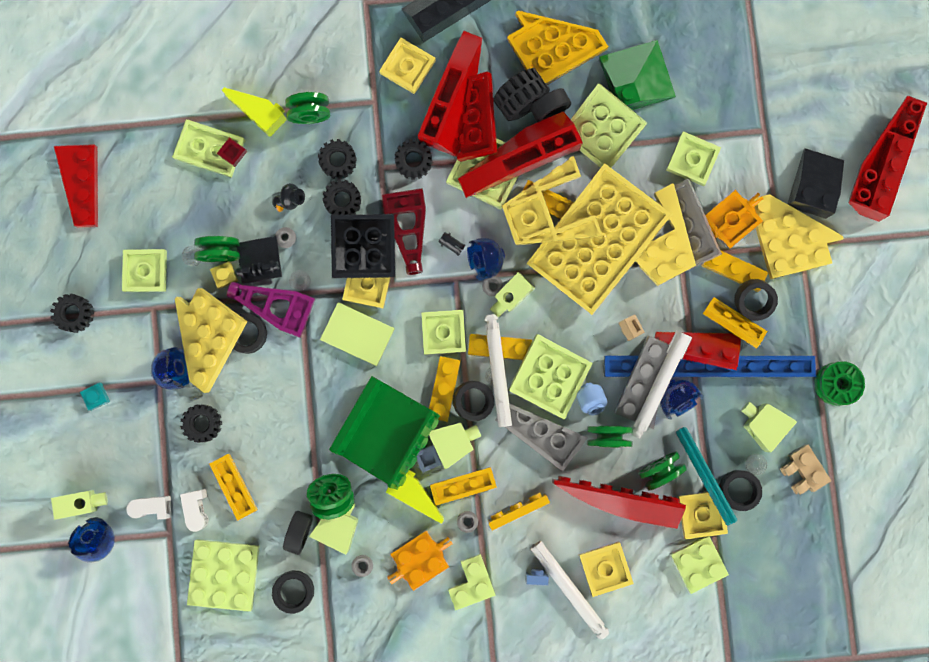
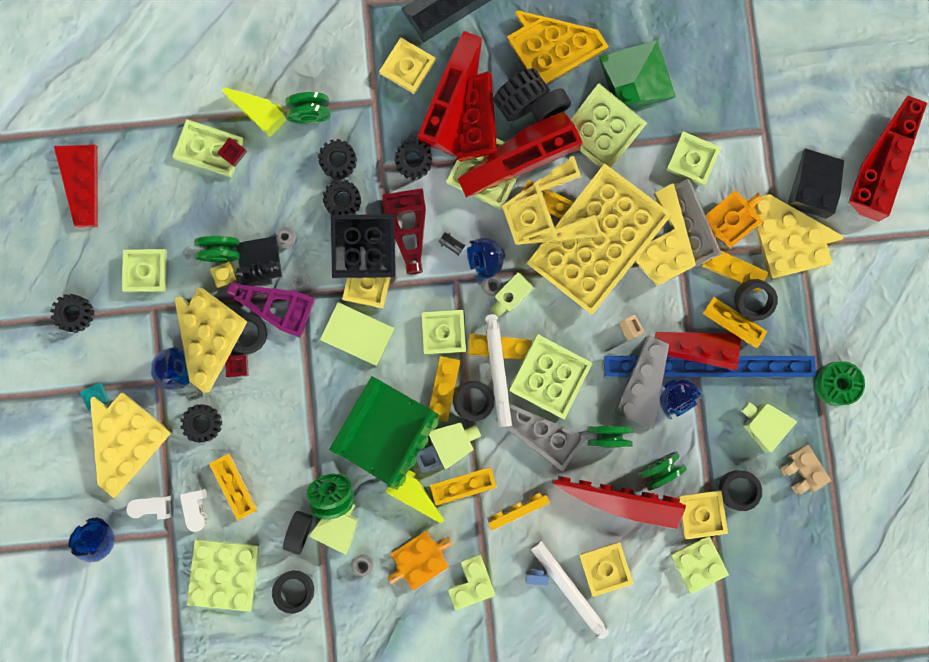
(71, 504): yellowish green torso -> none
(123, 441): none -> light yellow wing
(237, 366): none -> dark red plate
(289, 198): black animal -> none
(467, 514): light grey plate -> none
(591, 399): light blue head -> none
(674, 353): white piece -> none
(706, 476): teal axle -> none

